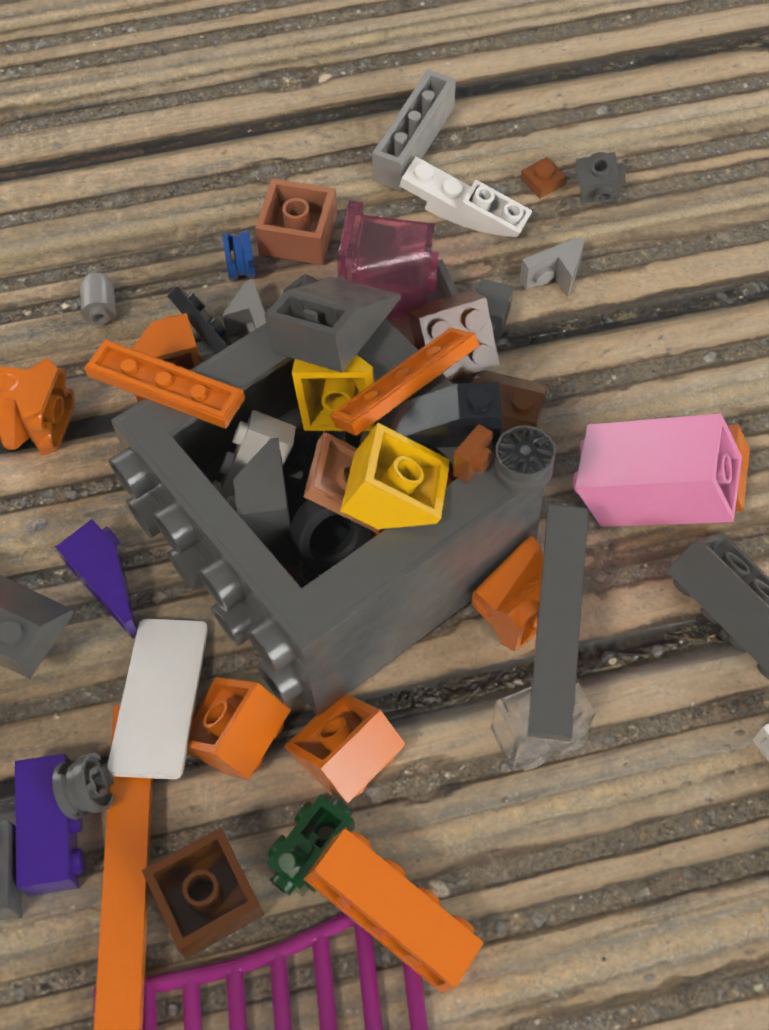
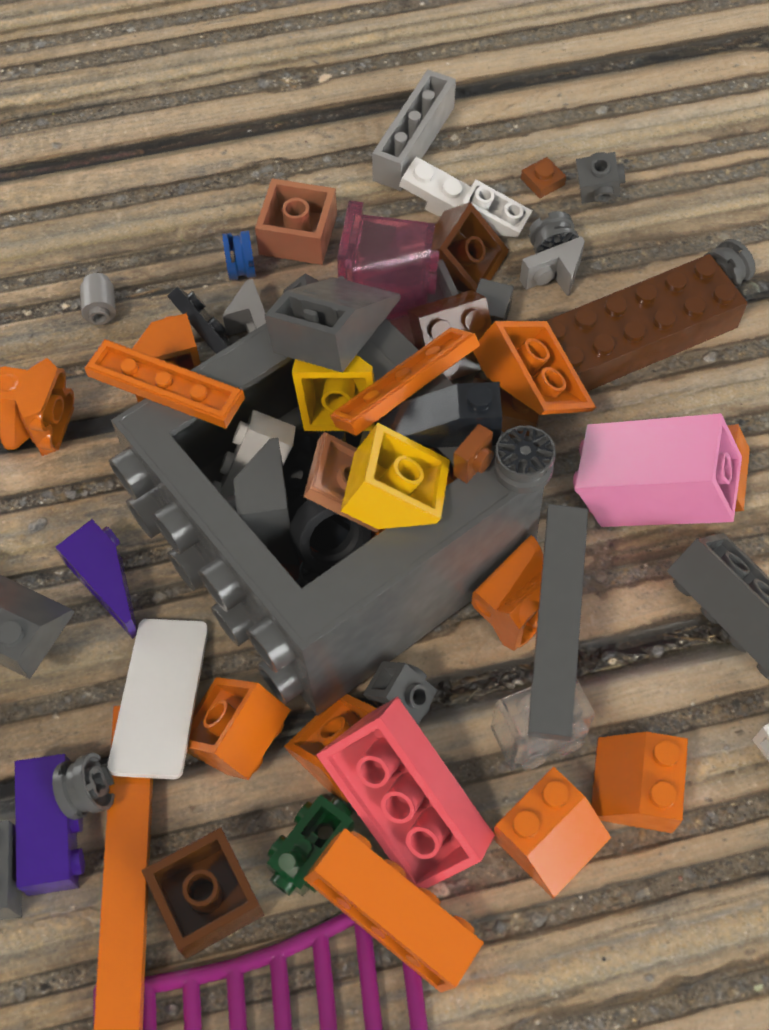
(404, 681): none -> dark grey brick
(407, 796): none -> coral slope
(468, 246): none -> reddish brown slope
(532, 367): none -> orange slope
(552, 231): none -> dark grey wheel
(552, 832): none -> orange slope
(640, 780): none -> orange slope
(649, 321): none -> reddish brown brick
(736, 265): none -> dark grey wheel

